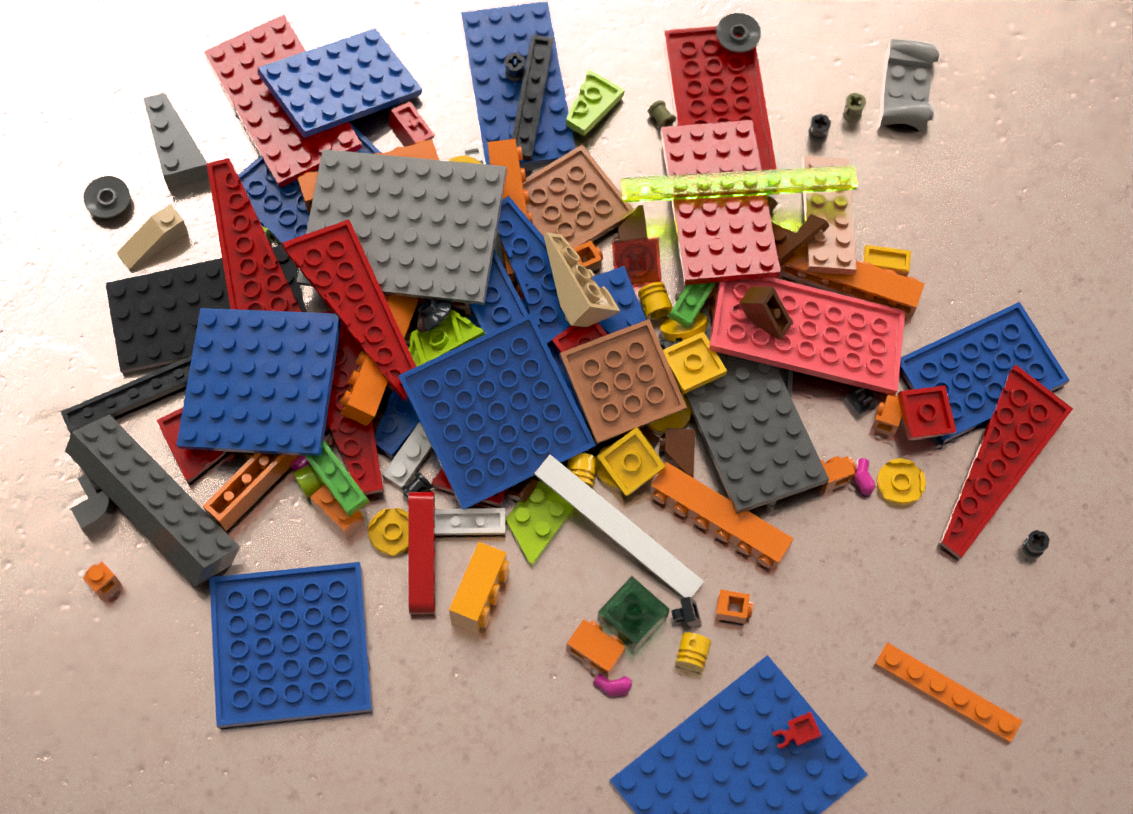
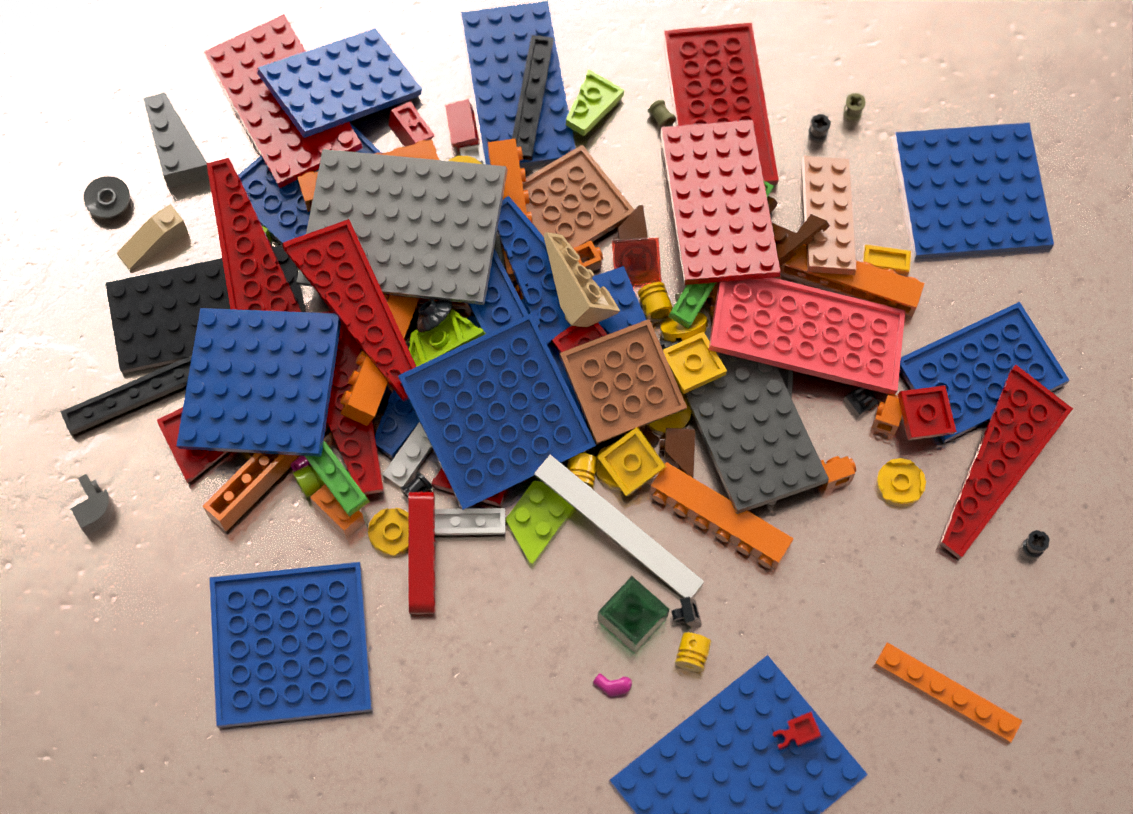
(99, 576): orange brick -> none
(152, 499): dark grey brick -> none
(462, 124): none -> hinge
(479, 588): light orange brick -> none
(512, 67): black bush -> none
(522, 490): reddish brown tile -> none
(596, 647): orange brick -> none
(728, 599): orange brick -> none
(738, 183): clear neon green plate -> none
(741, 25): dark grey dish -> none
(766, 311): reddish brown slope -> none
(863, 477): dark pink arm -> none
(908, 83): light grey piece -> none
(973, 190): none -> blue plate

